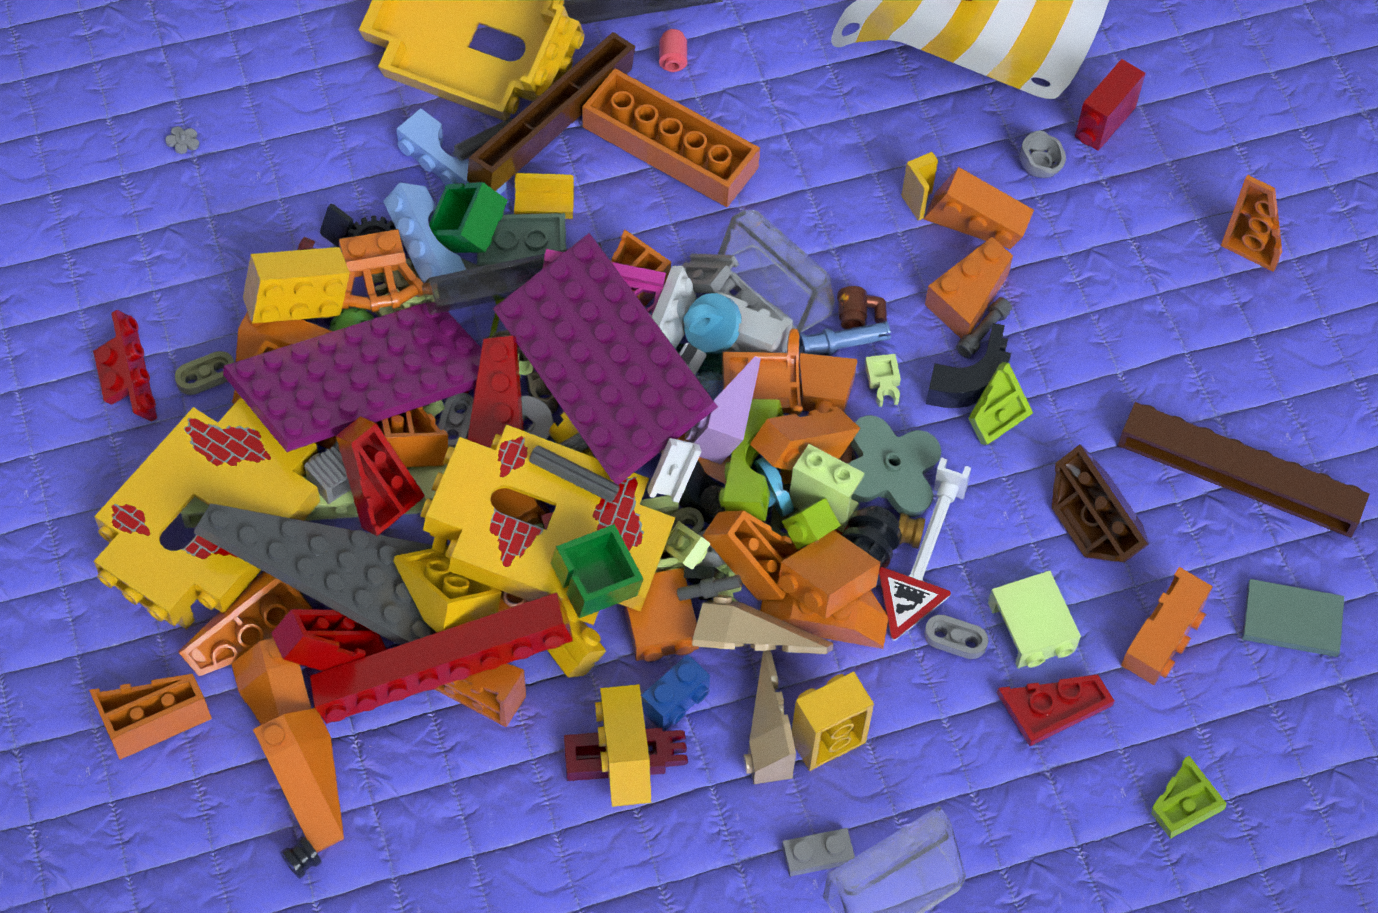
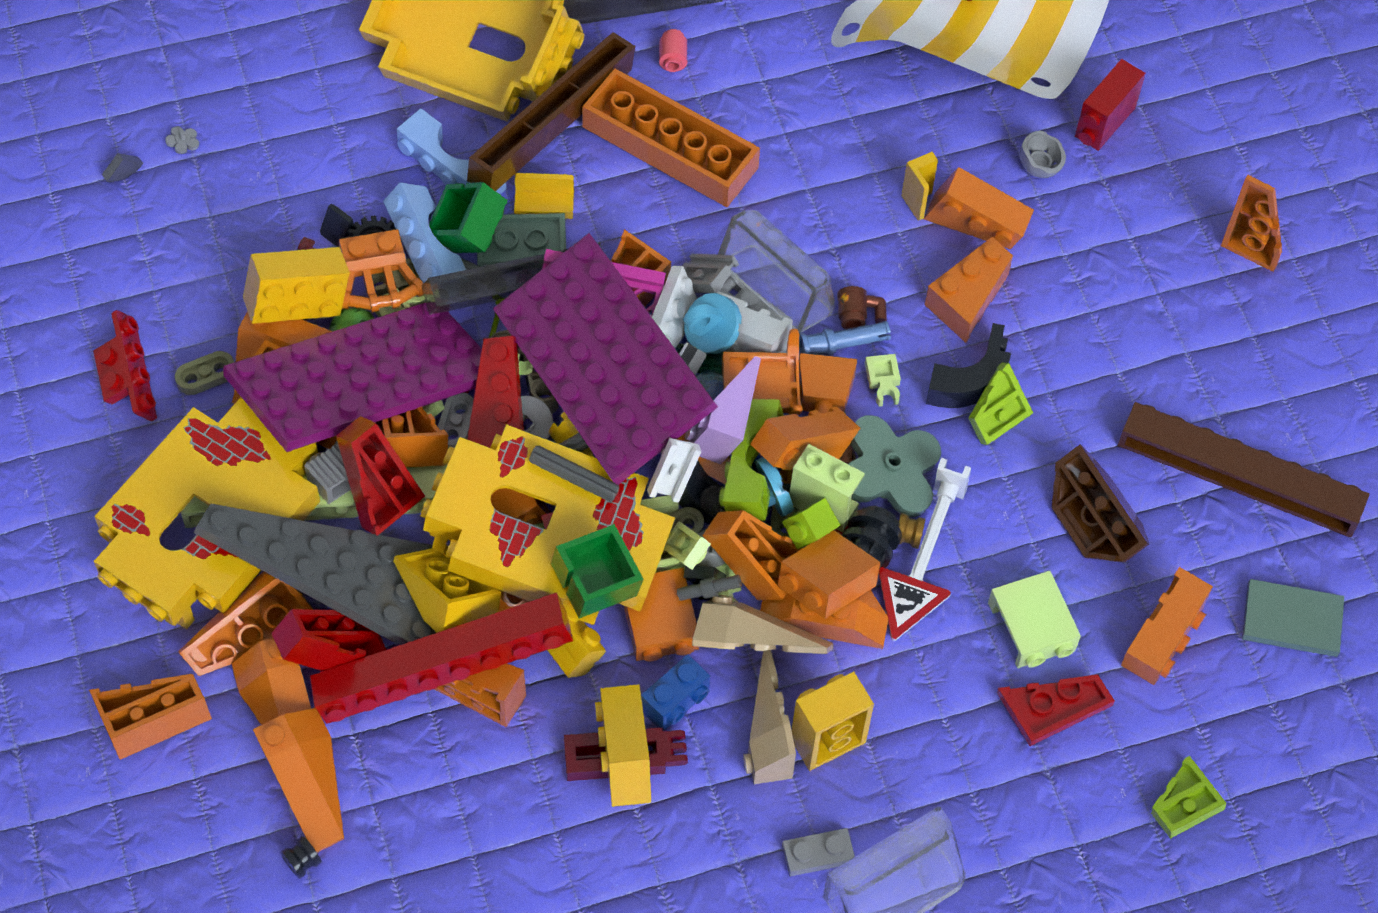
(121, 167): none -> flat silver tile
(469, 146): dark grey axle -> none
(957, 634): light grey plate -> none
(969, 343): dark grey bar -> none

